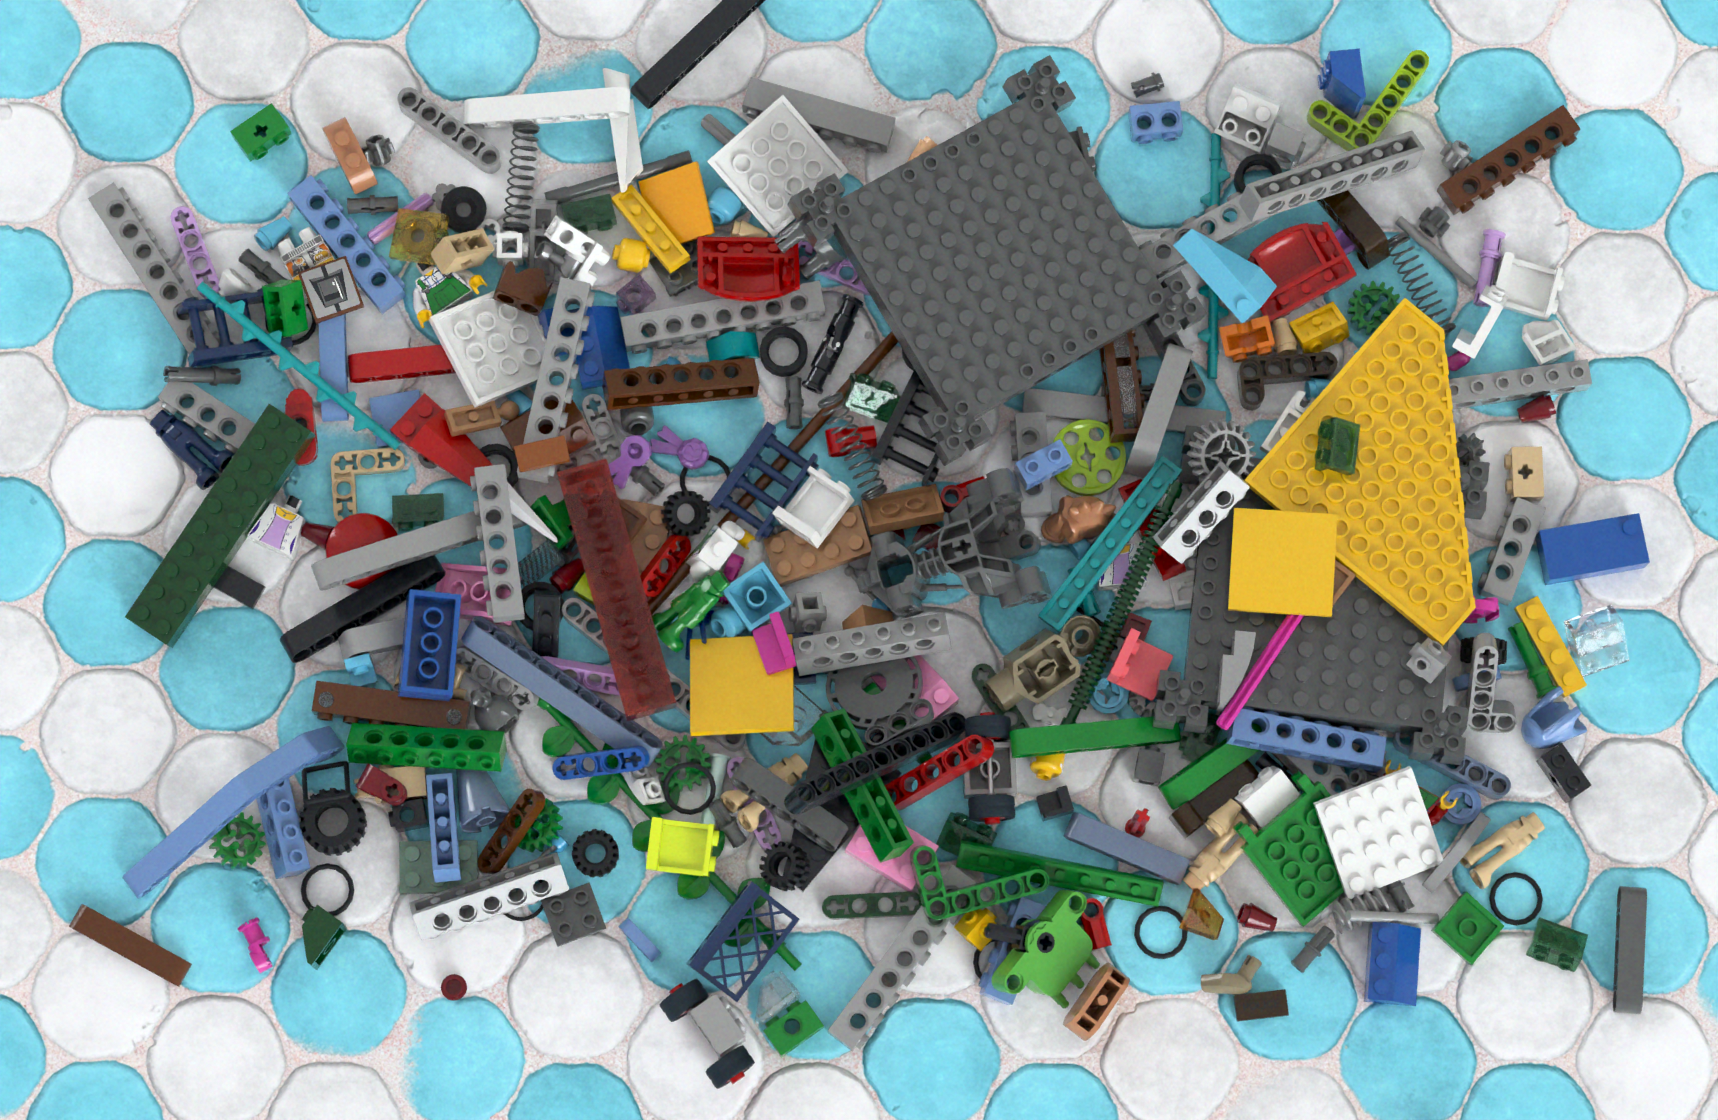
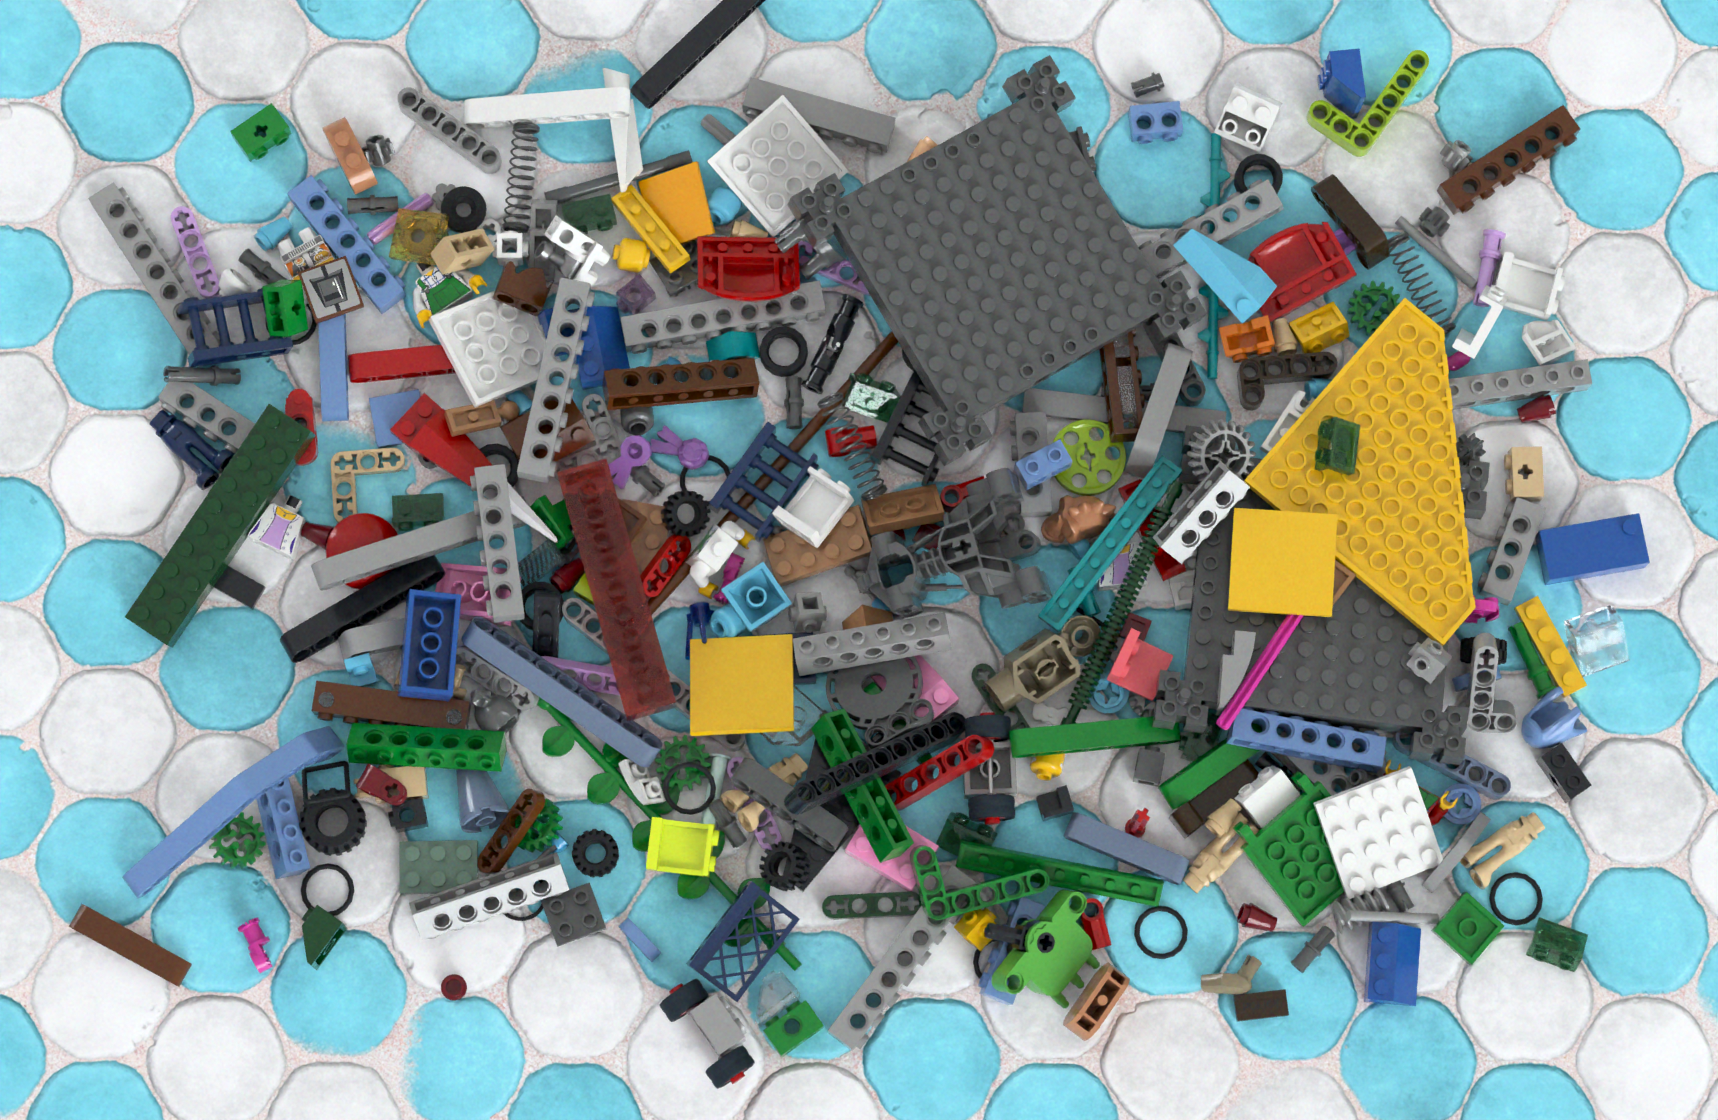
(288, 360): teal plant -> none
(443, 827): medium blue brick -> none
(542, 454): dark orange tile -> none
(600, 761): blue beam -> none
(690, 608): green piece -> none
(774, 645): dark pink panel -> none
(1201, 917): clear orange slope -> none
(1285, 145): light grey brick -> none
(1331, 176): light grey brick -> none
(1629, 950): dark grey beam -> none

